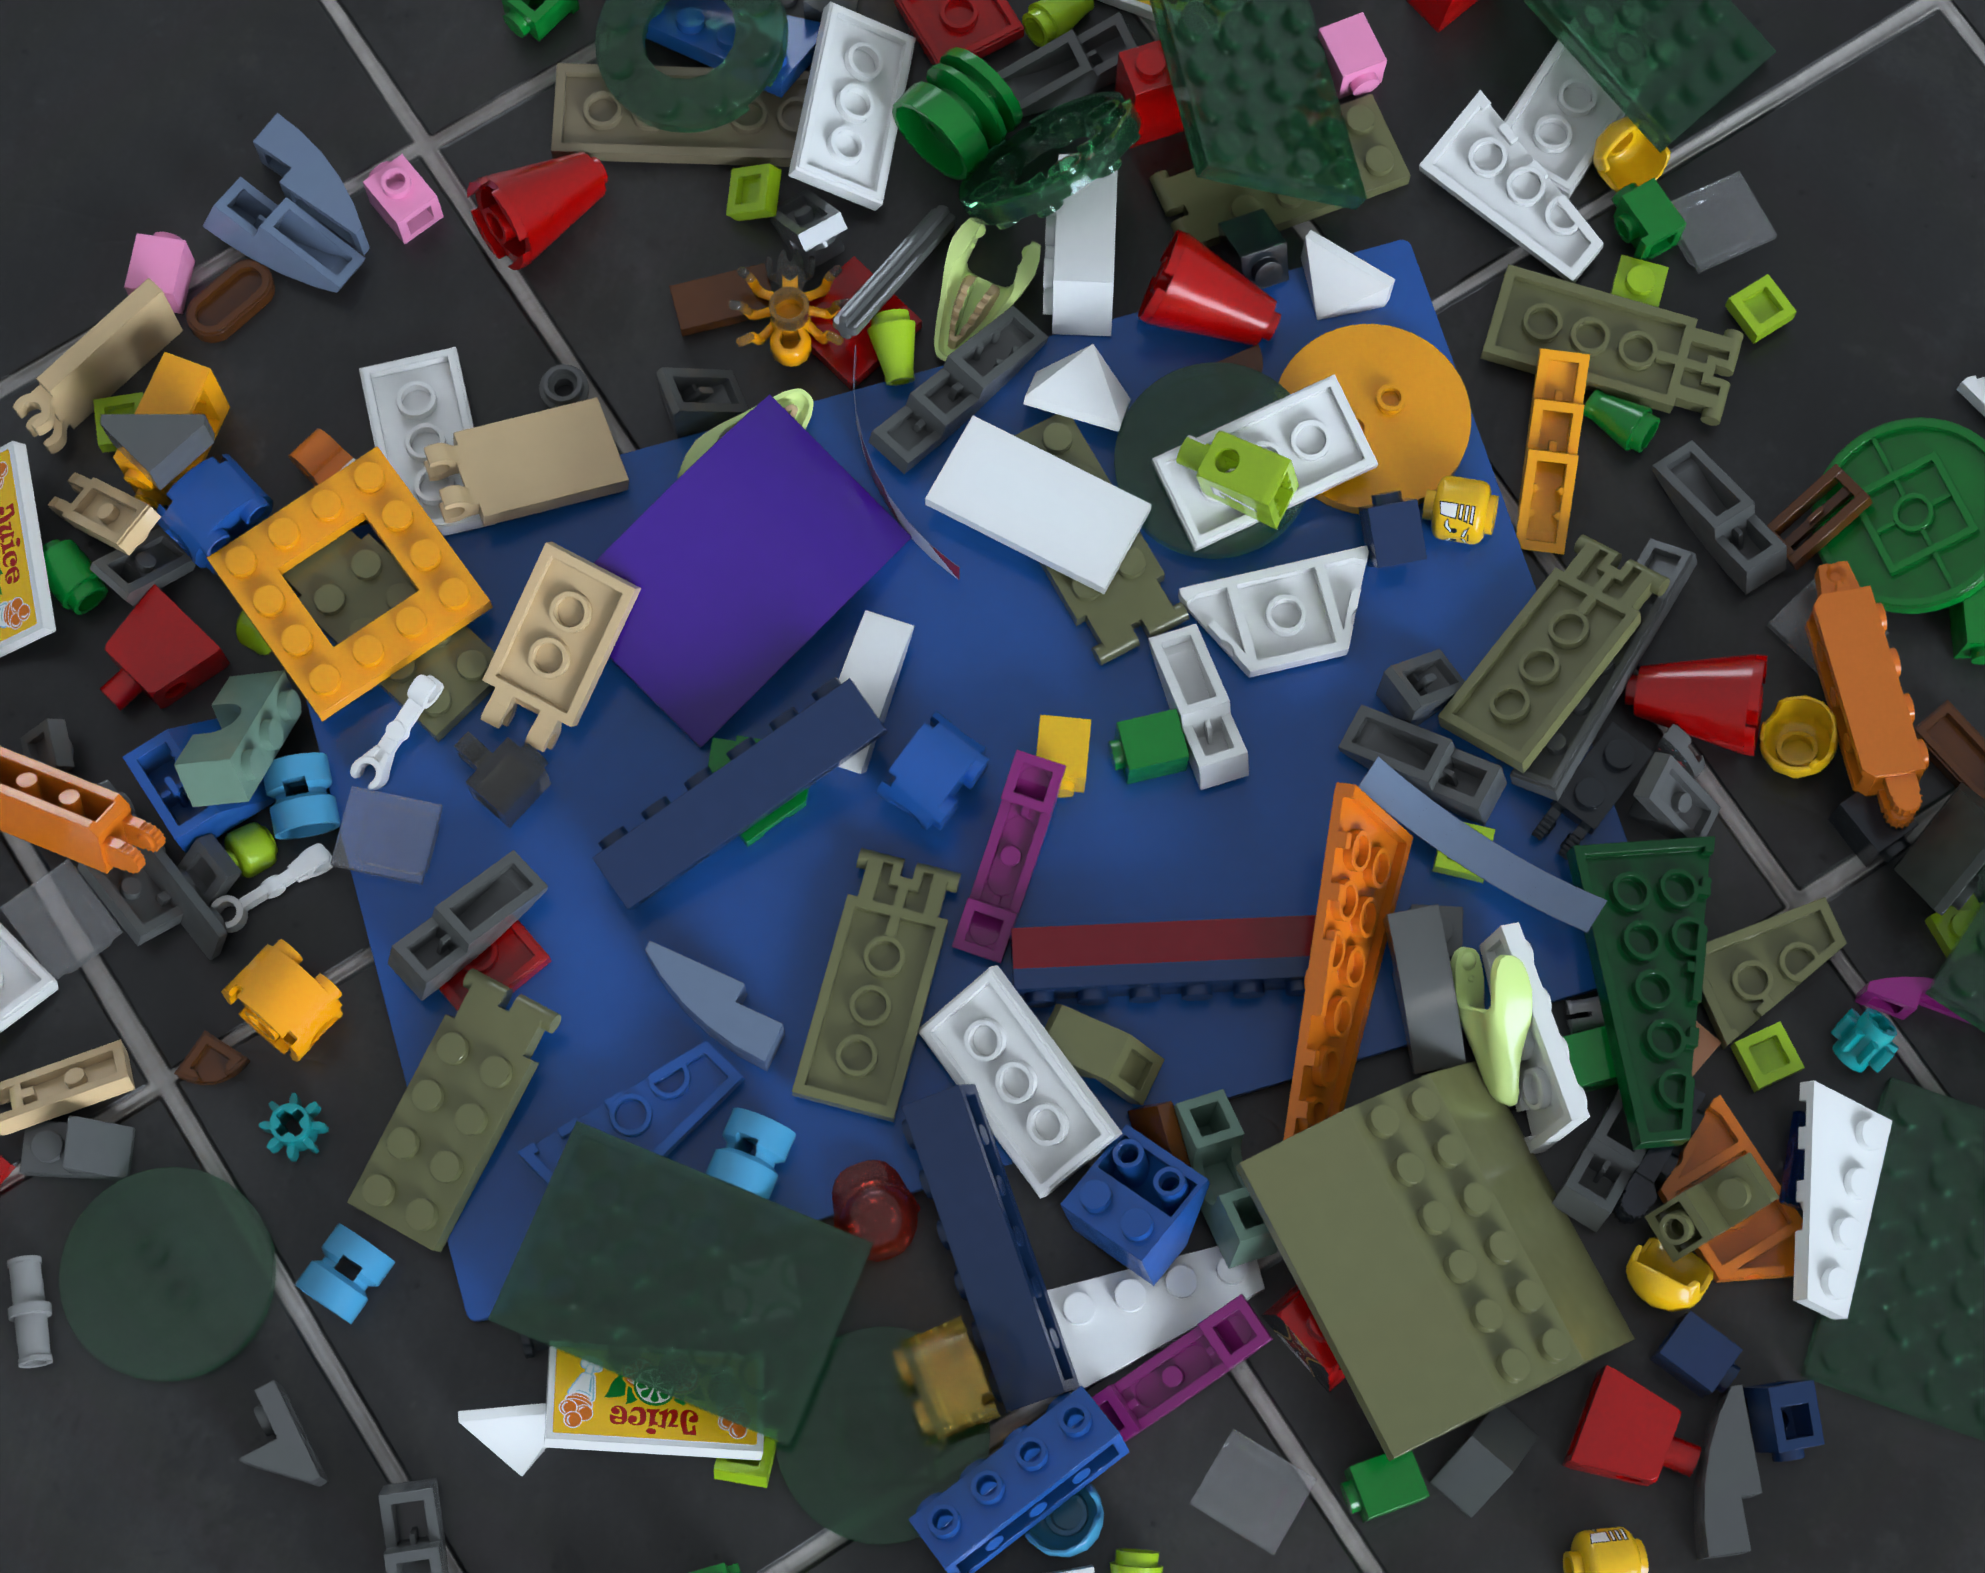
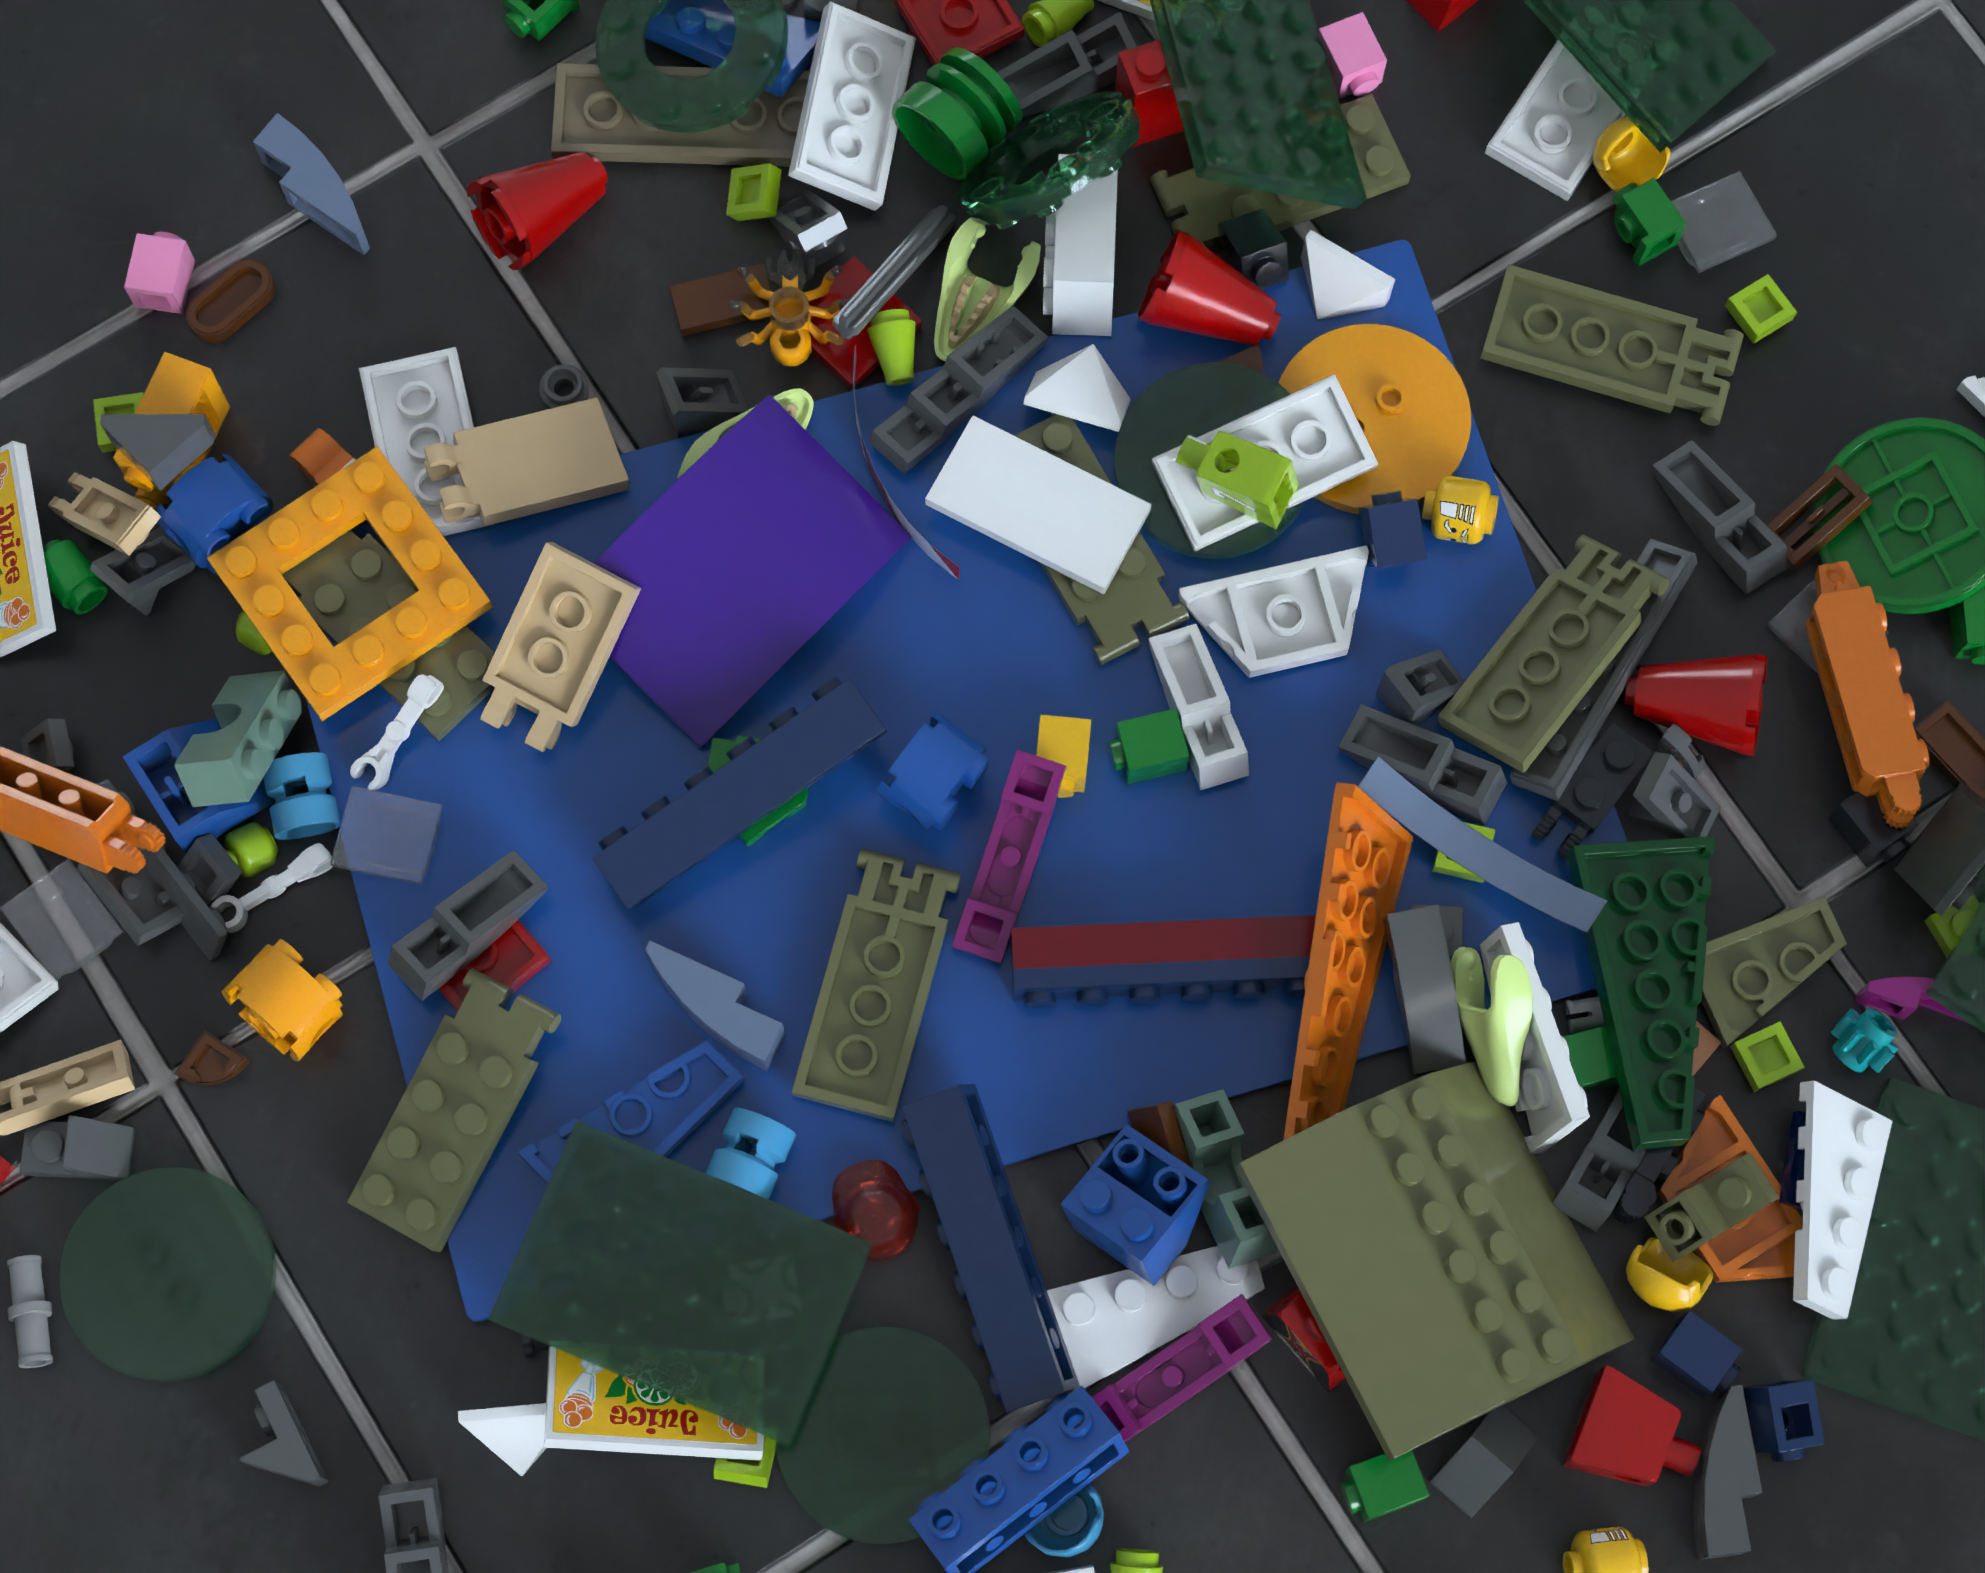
(99, 363): tan tile -> none
(159, 654): red torso -> none
(282, 237): sand blue slope -> none
(304, 1117): teal gear -> none
(334, 1289): dark azure wheel -> none
(402, 198): bright pink brick -> none
(506, 779): clear smoke brick -> none
(875, 669): white slope -> none
(947, 1379): clear yellow brick -> none
(1024, 1081): white tile -> none
(1105, 1053): olive slope -> none
(1253, 1491): clear piece -> none
(1502, 183): white wing -> none
(1551, 450): light orange slope -> none
(1624, 421): green cone -> none
(1639, 280): lime plate -> none
(1799, 737): yellow hair -> none

